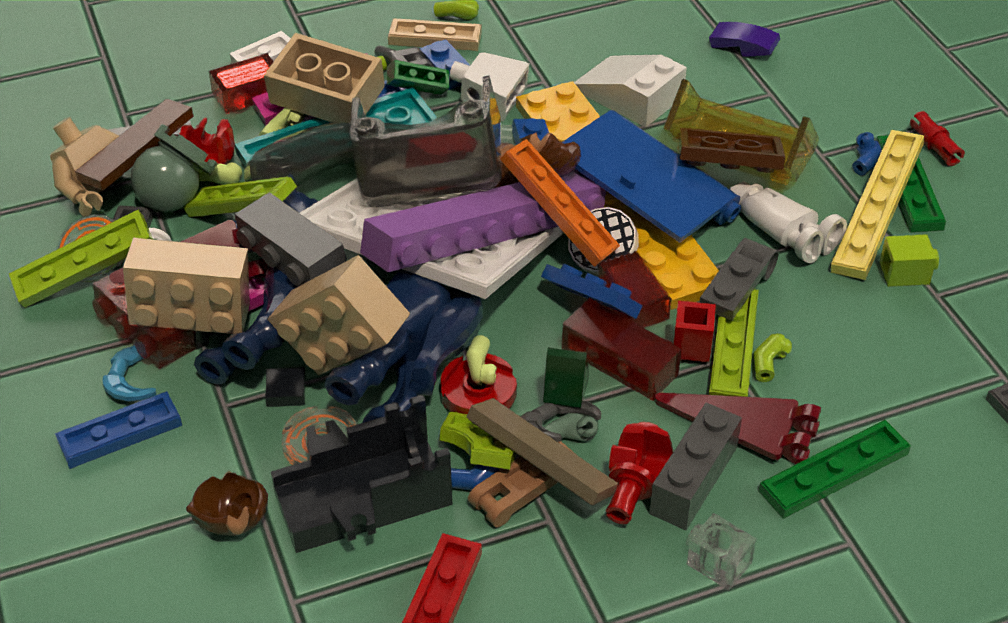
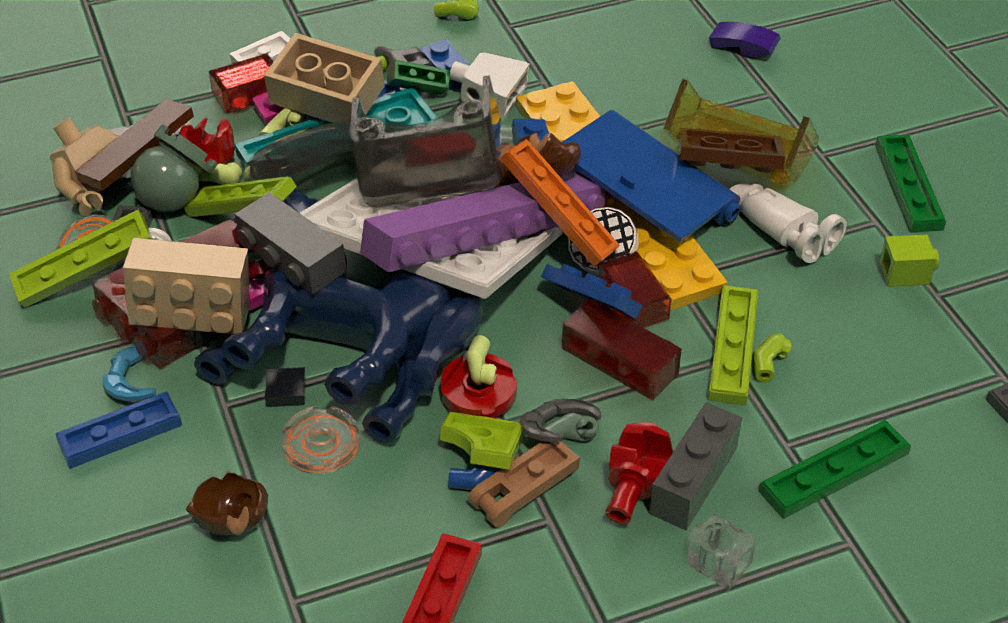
(339, 316): tan brick -> none
(363, 479): black piece -> none
(423, 33): tan tile -> none
(542, 451): dark tan tile -> none
(565, 377): dark green slope -> none
(634, 85): white slope -> none
(694, 330): red brick -> none
(739, 277): dark grey plate -> none
(764, 421): dark red flag -> none
(869, 153): blue arm -> none
(877, 205): light yellow tile -> none
(937, 138): red pin -> none

